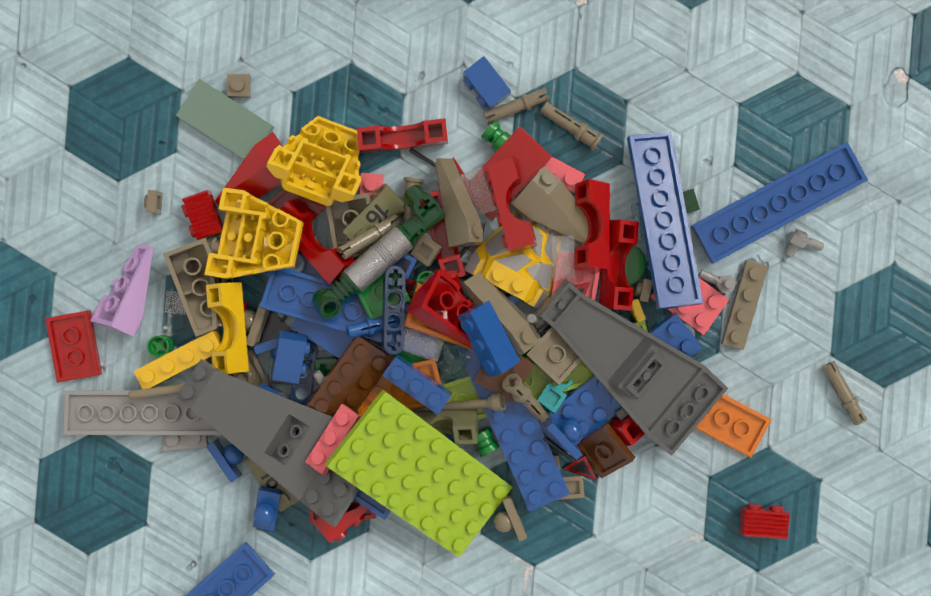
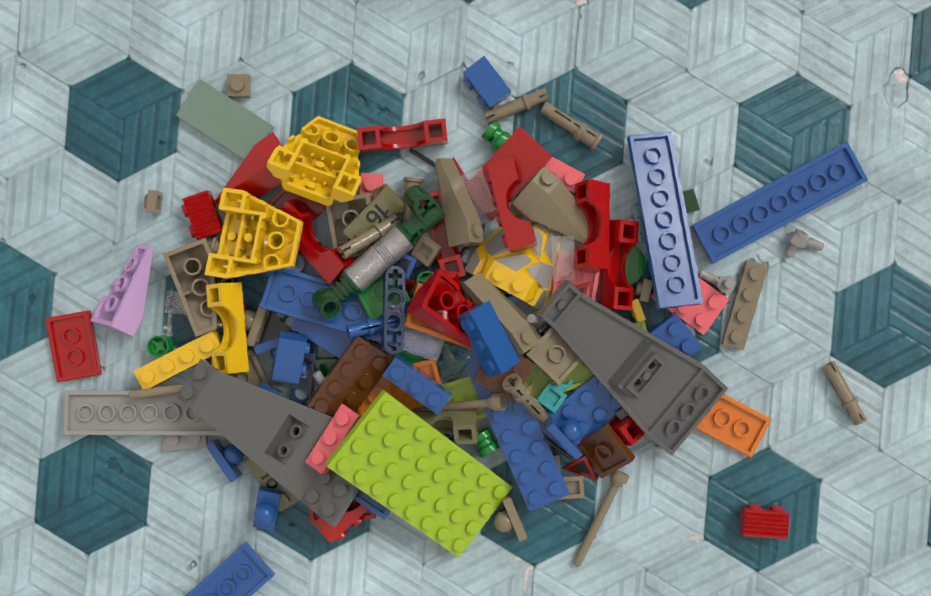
(617, 480): none -> dark tan piece

